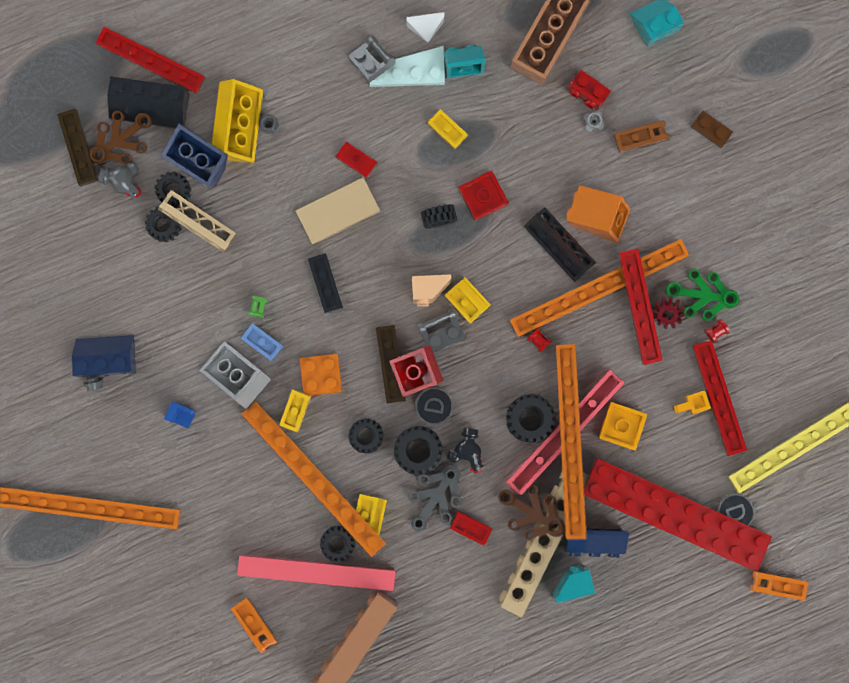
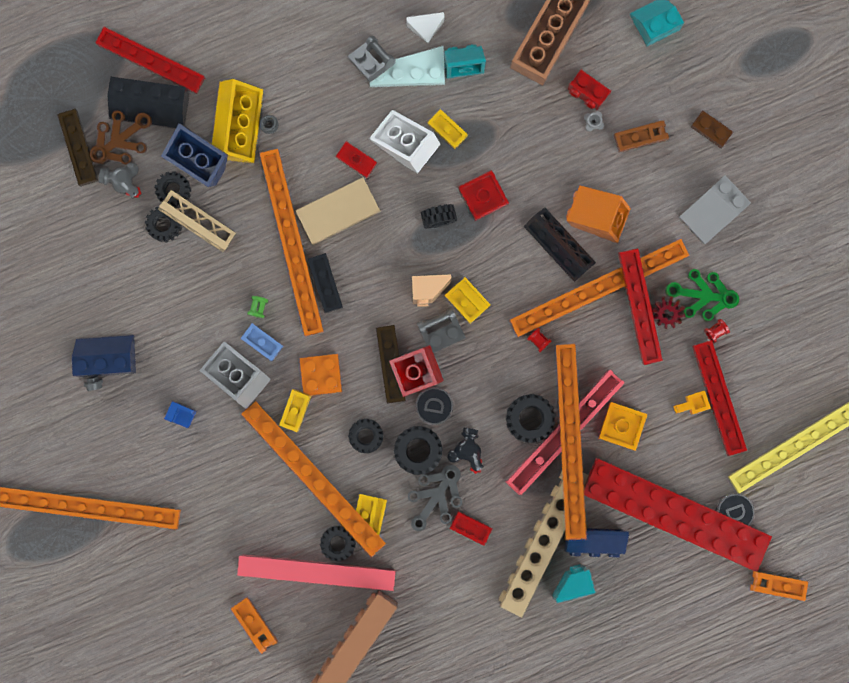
(291, 242): none -> orange plate
(405, 141): none -> white slope
(535, 514): reddish brown plant -> none
(714, 210): none -> light grey slope

